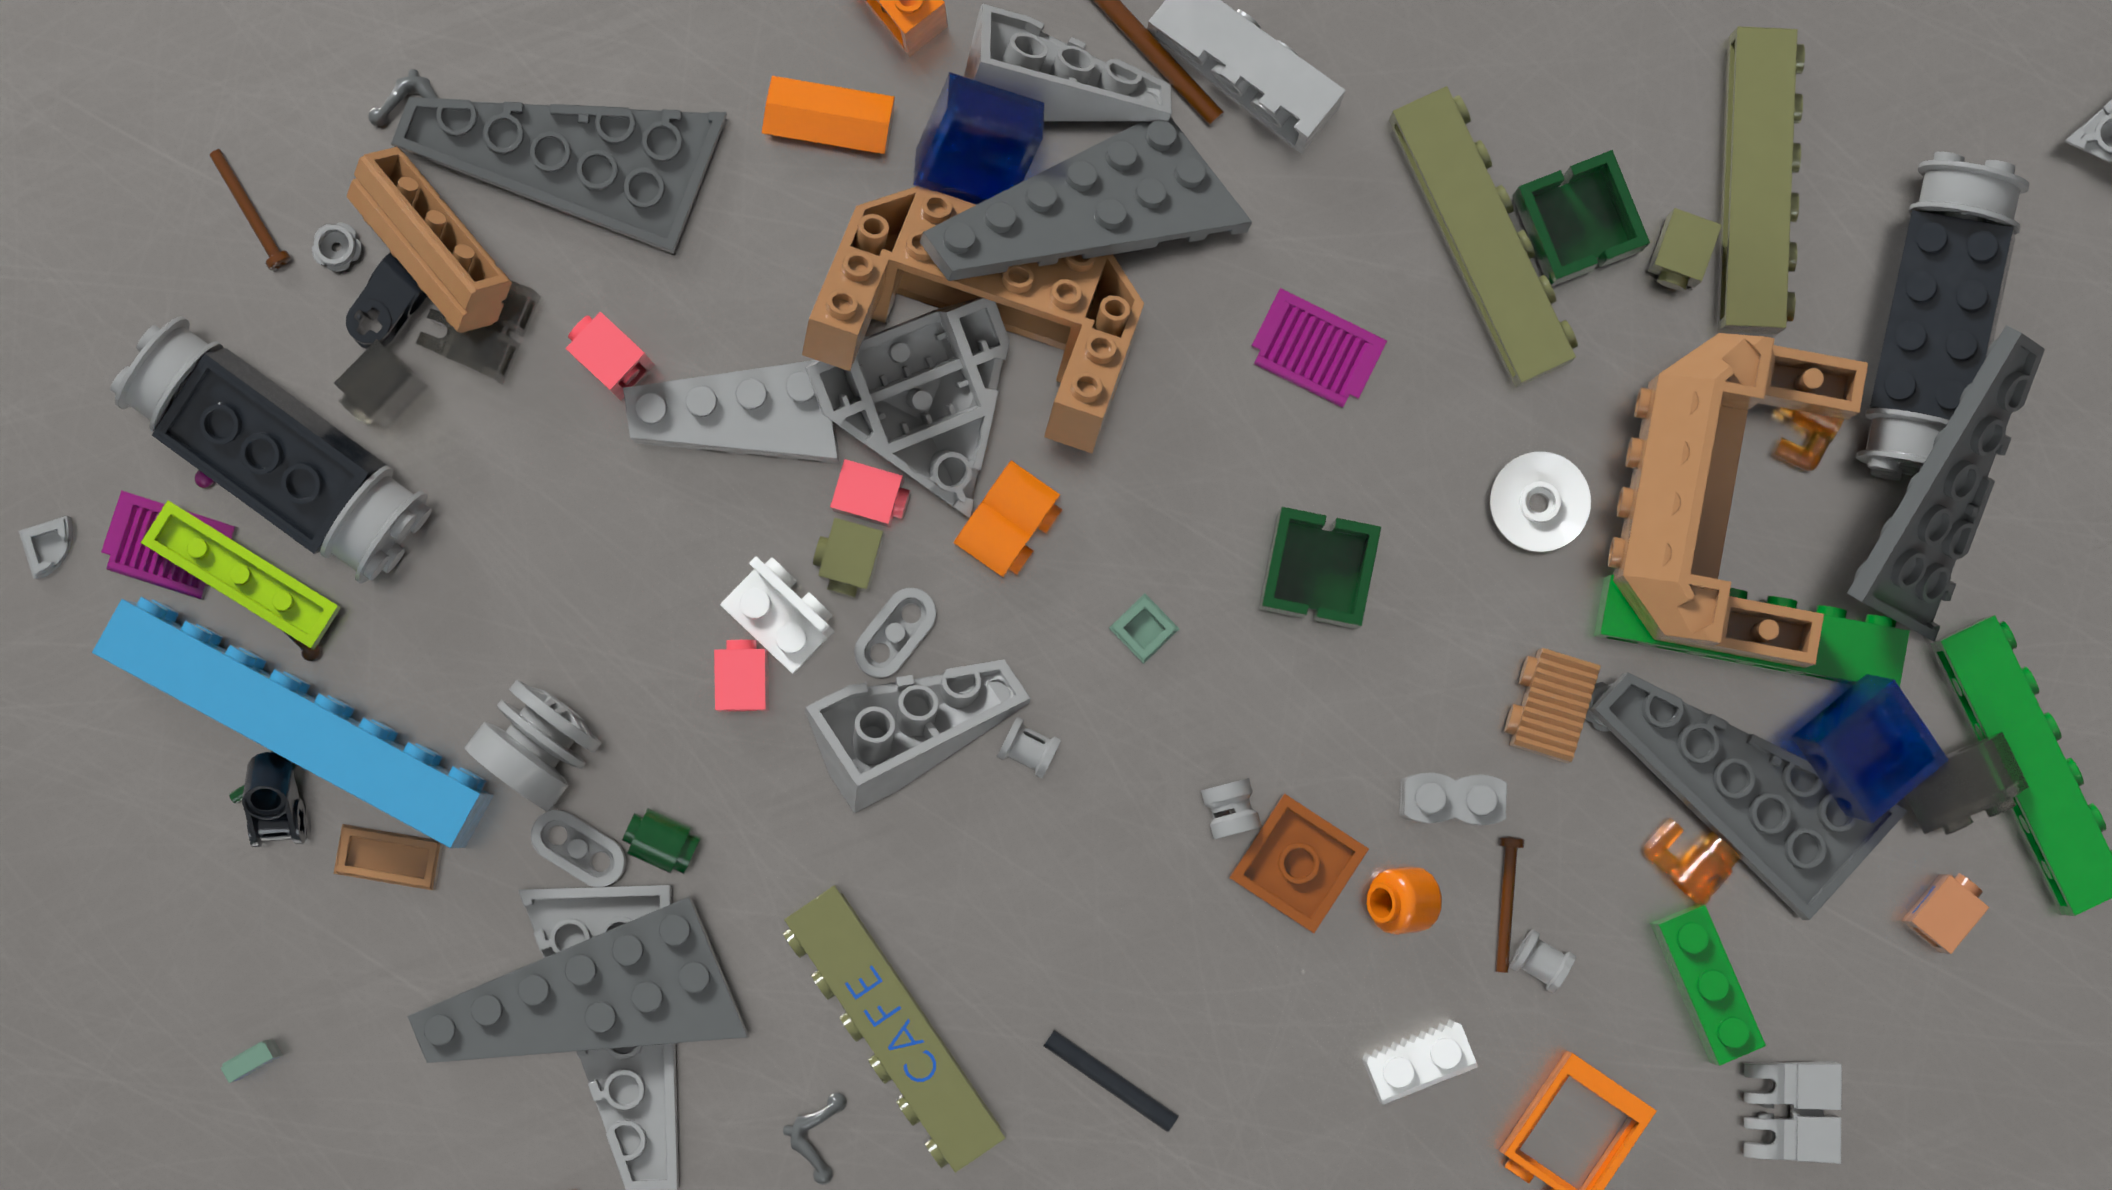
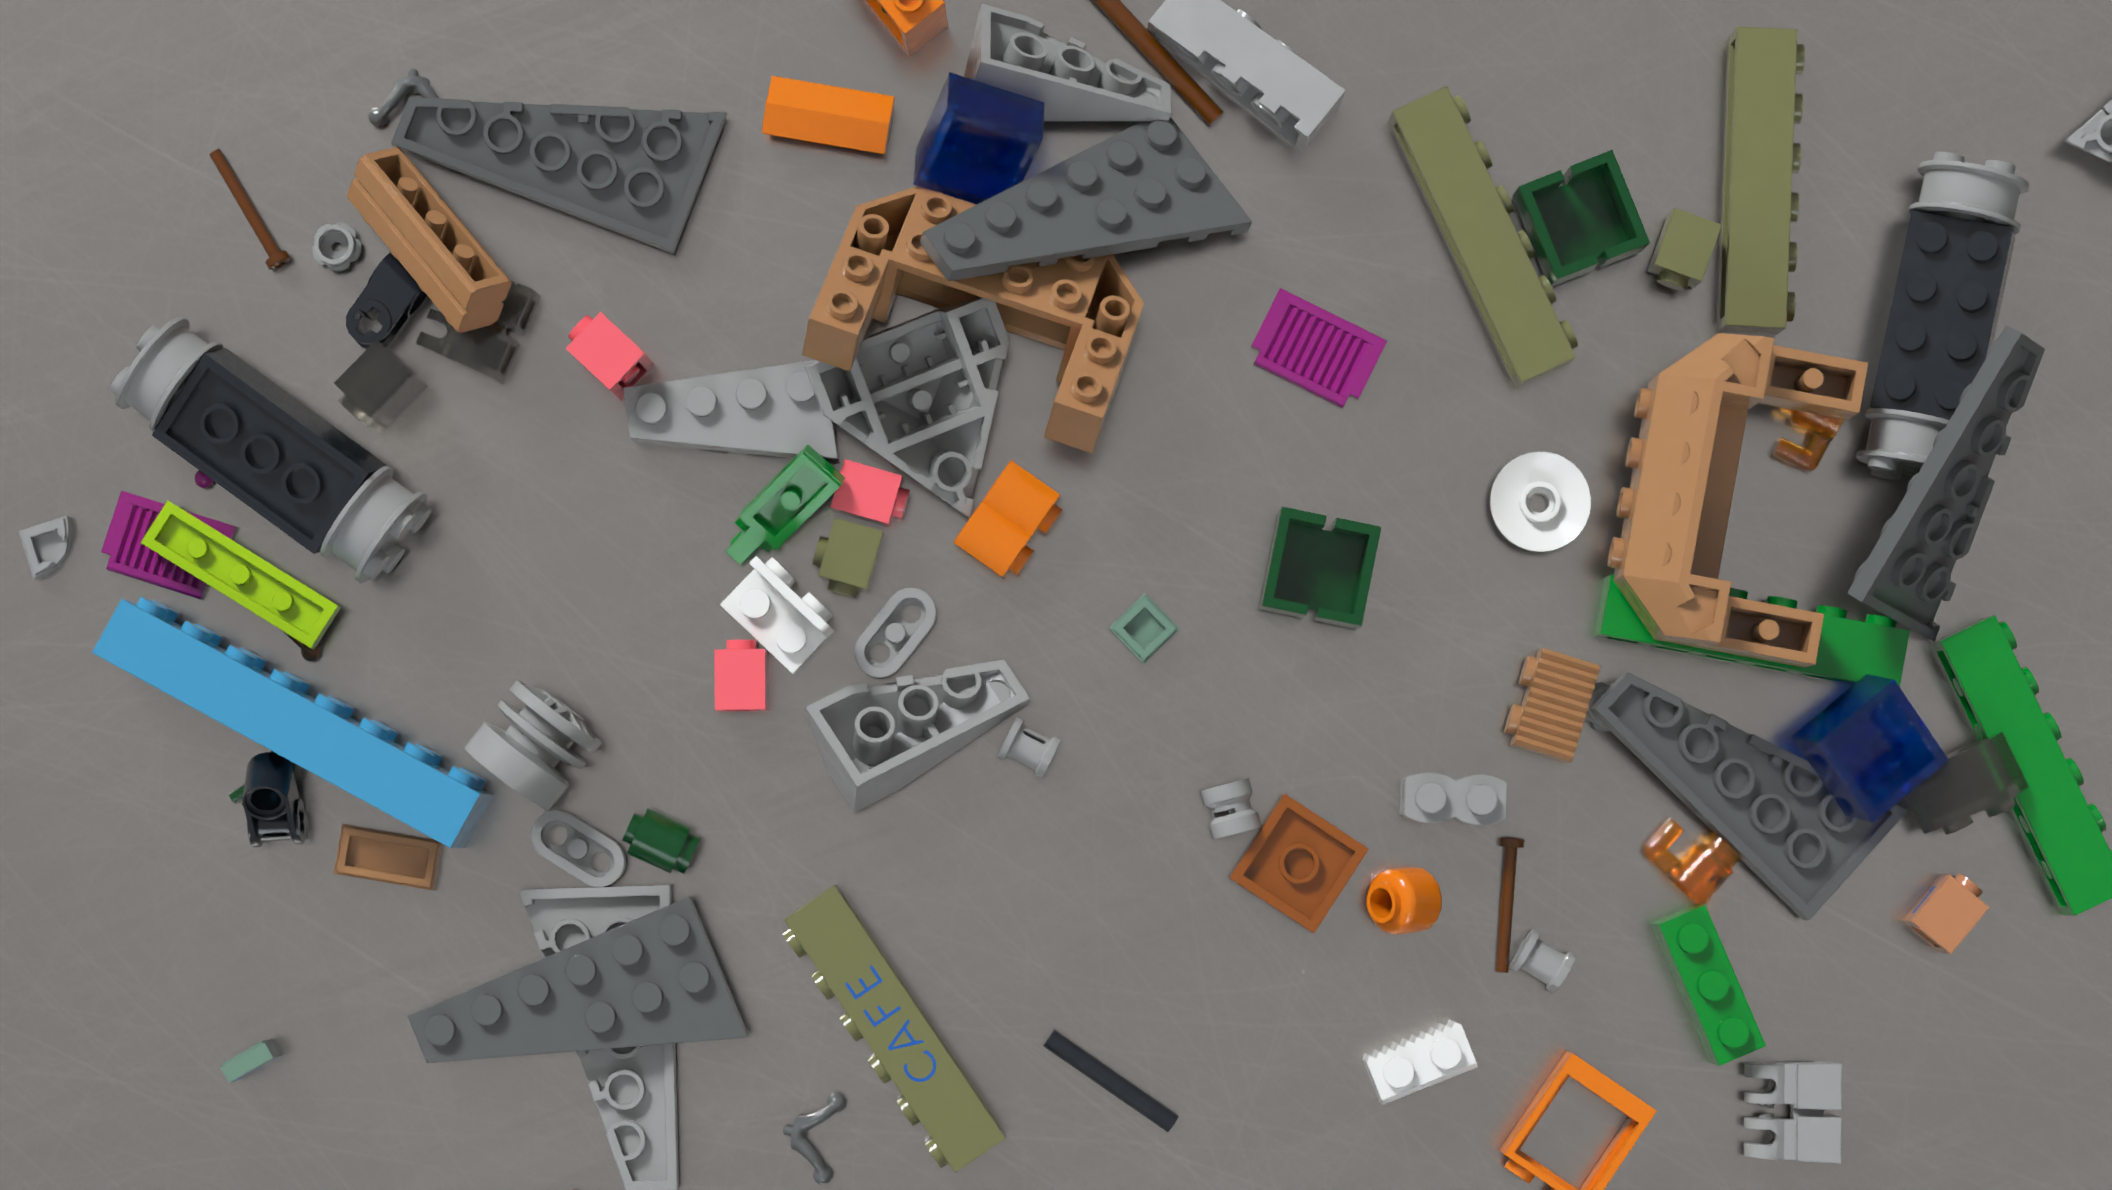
(784, 504): none -> green hinge

